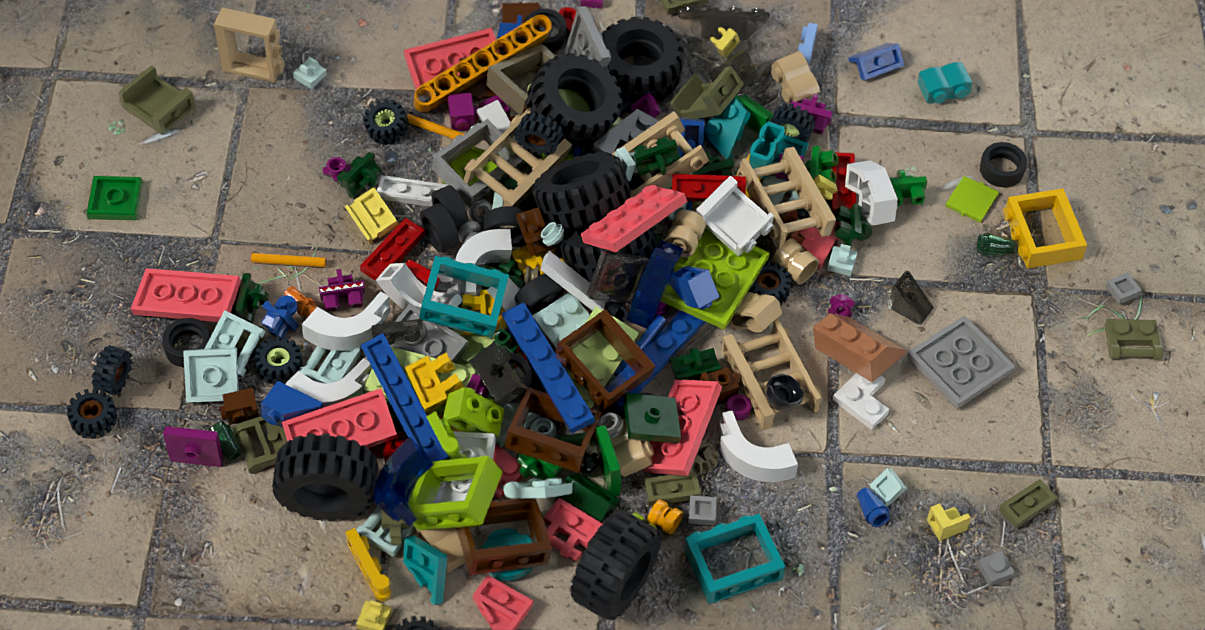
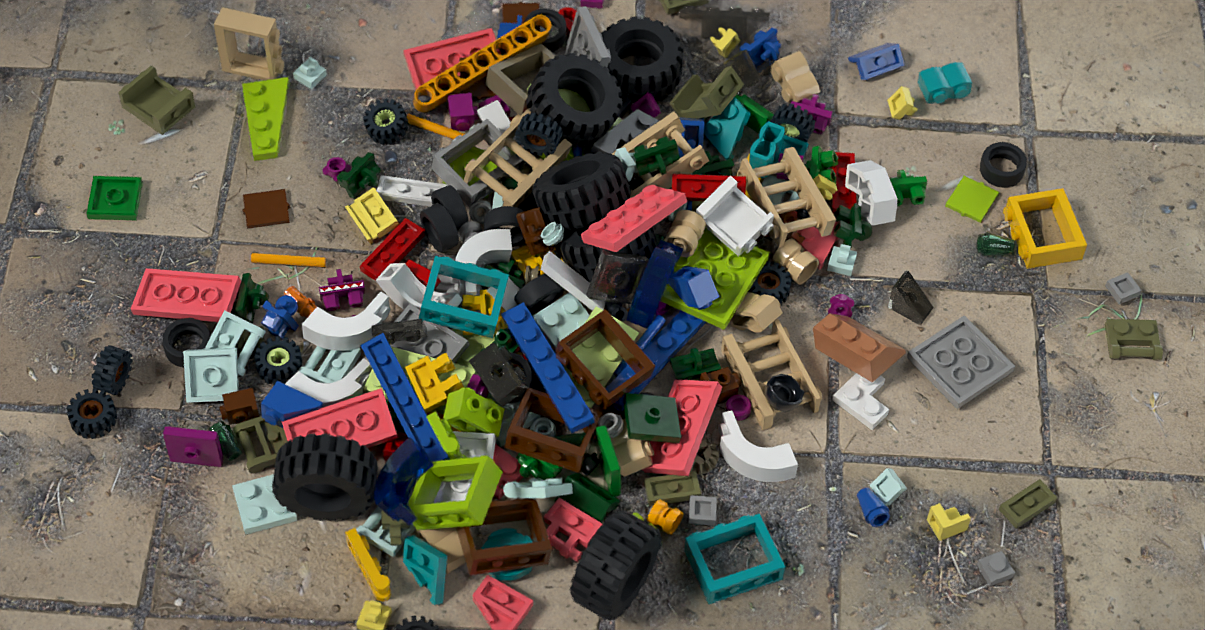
(259, 506): none -> light aqua plate
(265, 115): none -> lime wing
(266, 208): none -> reddish brown piece
(764, 47): none -> blue hips
(809, 36): light blue plate -> none
(901, 103): none -> light yellow tile

